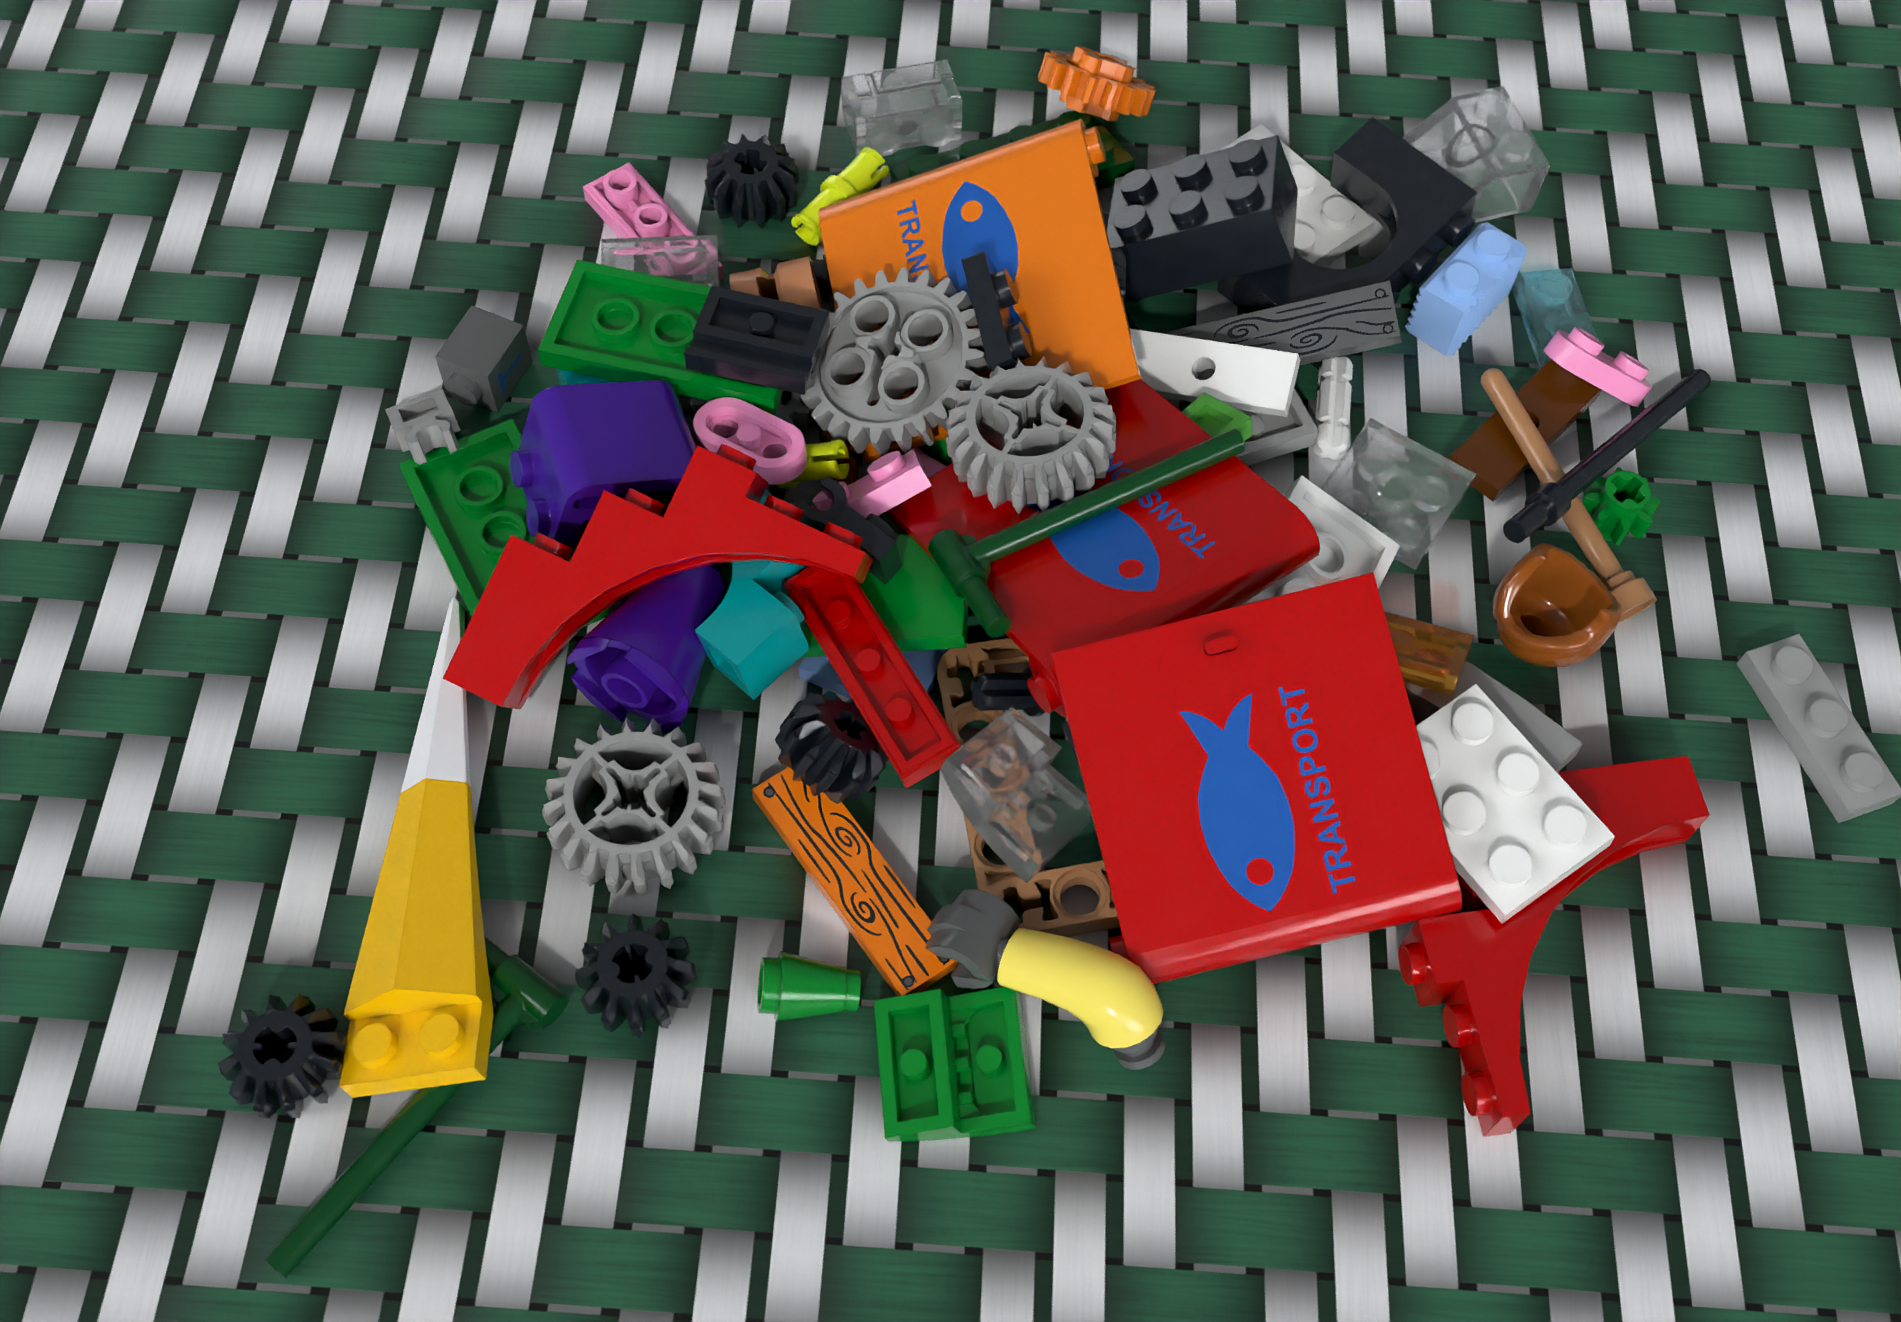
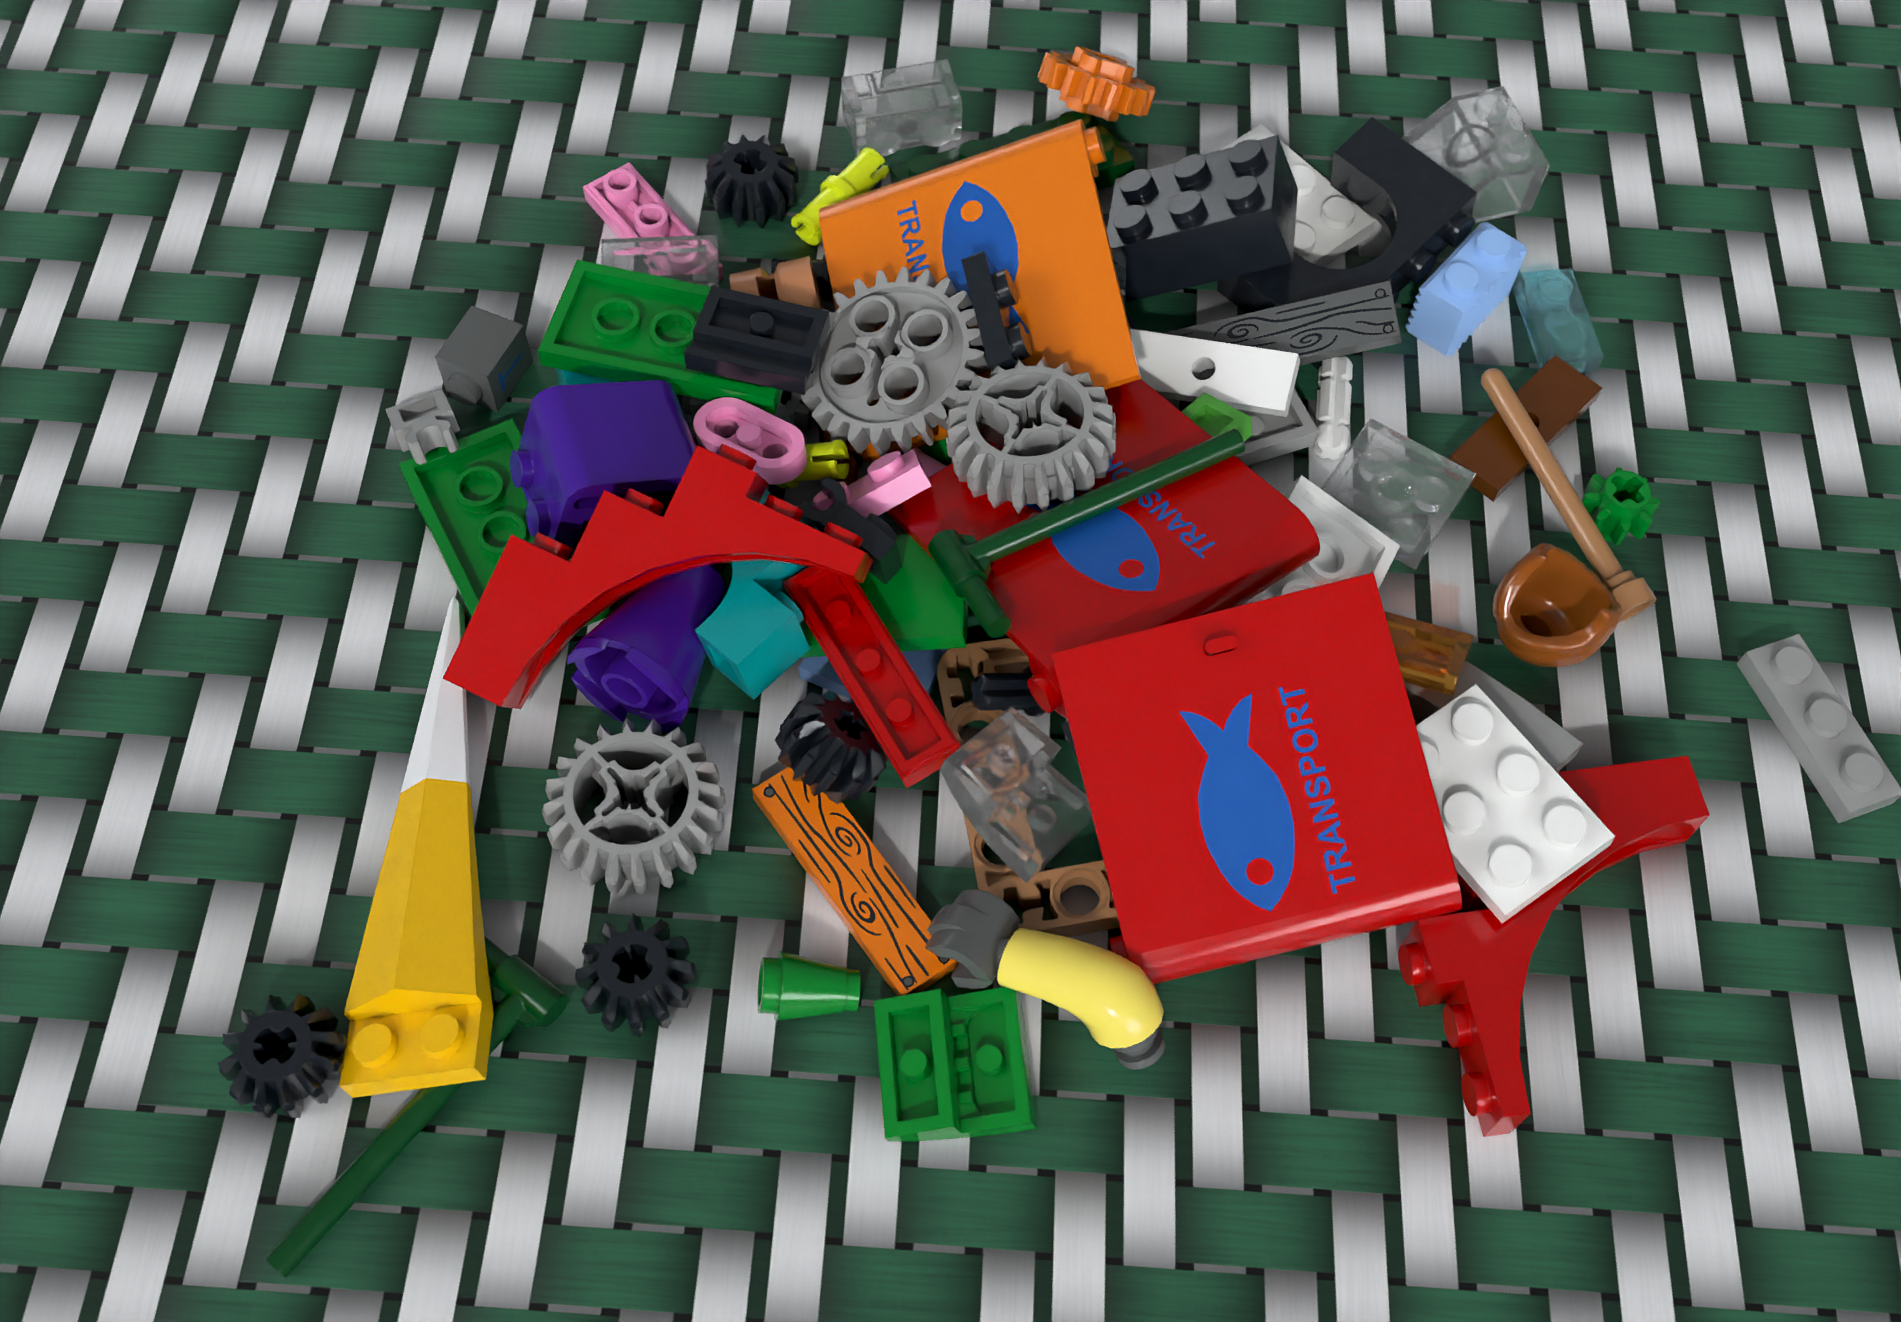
(1554, 500): black bar -> none
(1583, 357): bright pink plate -> none

